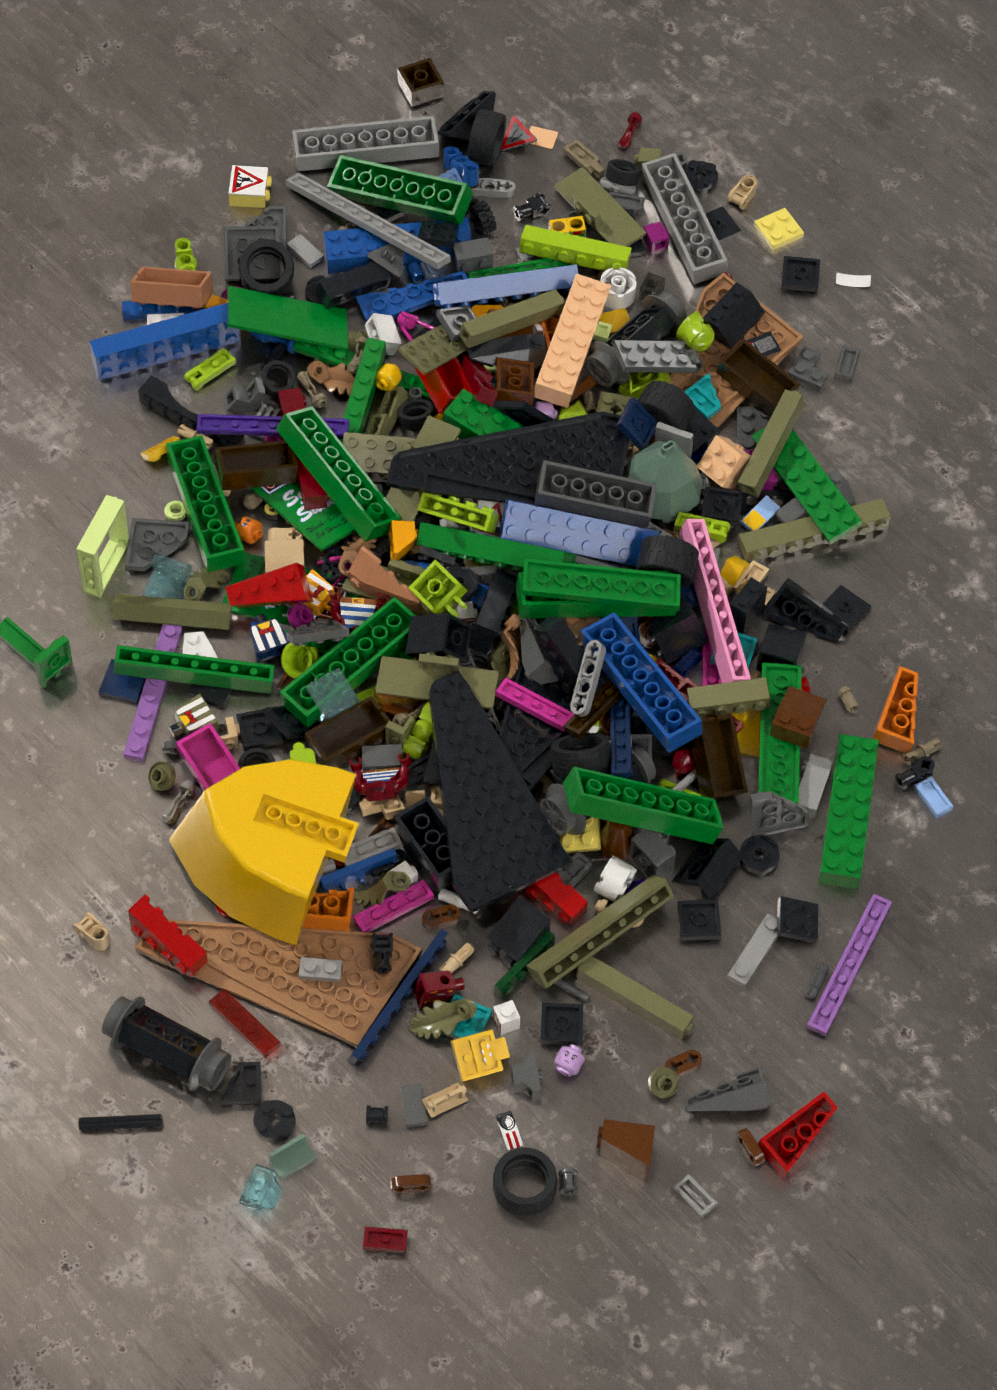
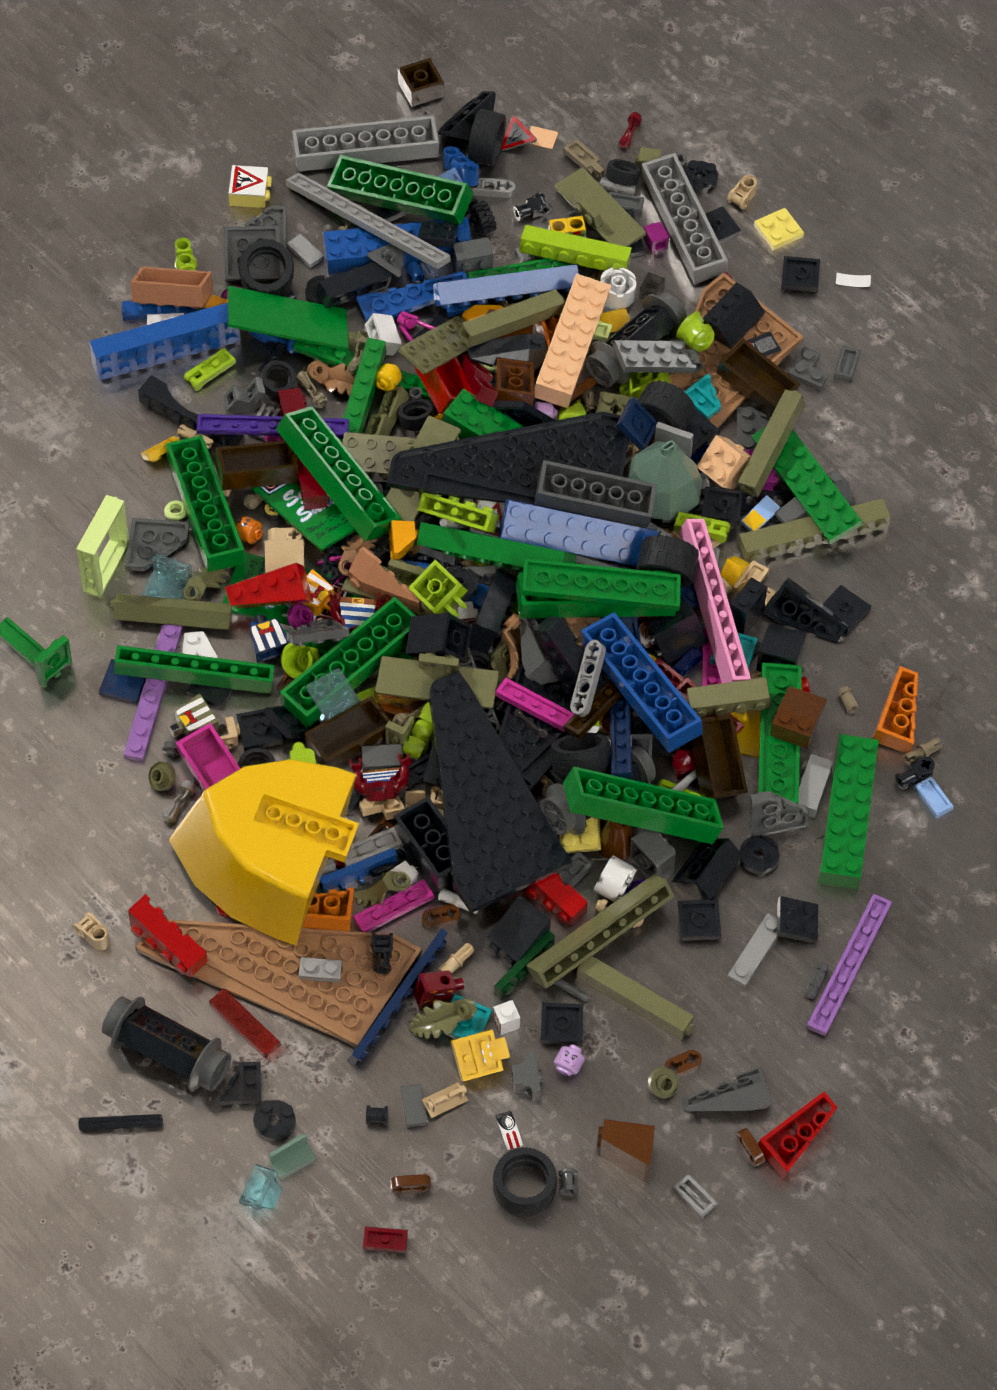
(453, 318): dark grey tile -> none

